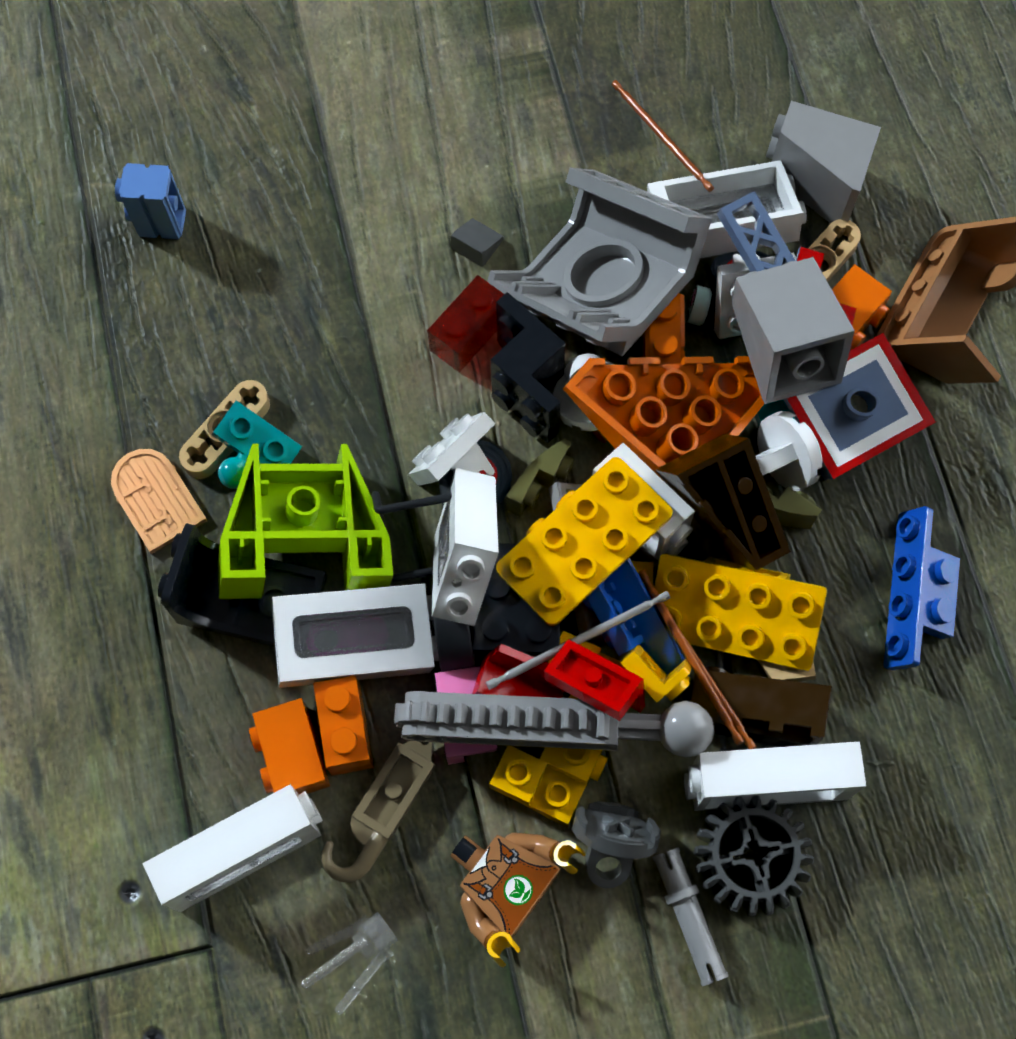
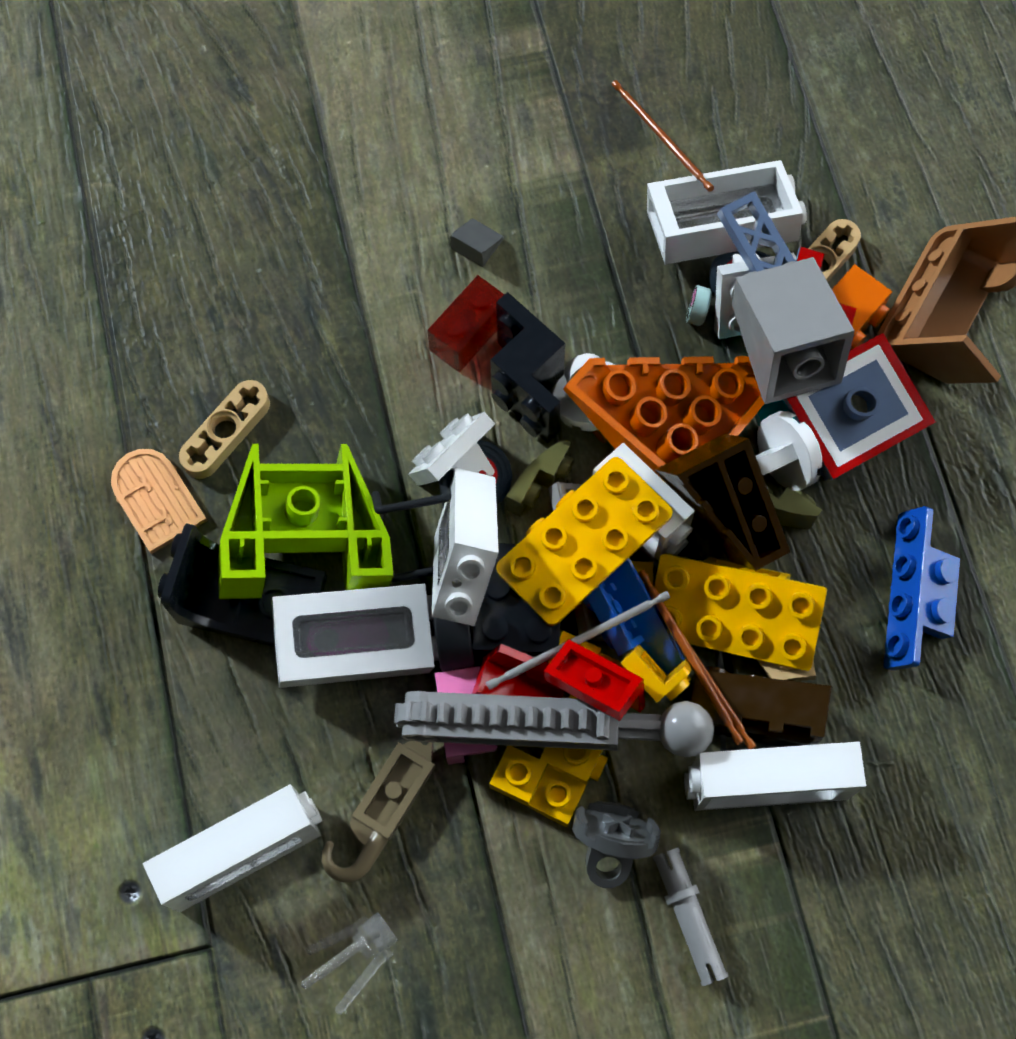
(151, 200): medium blue brick -> none
(239, 431): teal plate -> none
(289, 748): orange brick -> none
(343, 725): orange brick -> none
(508, 883): torso -> none
(611, 262): light grey panel -> none
(667, 334): orange brick -> none
(757, 875): dark grey gear -> none
(824, 156): light grey slope -> none

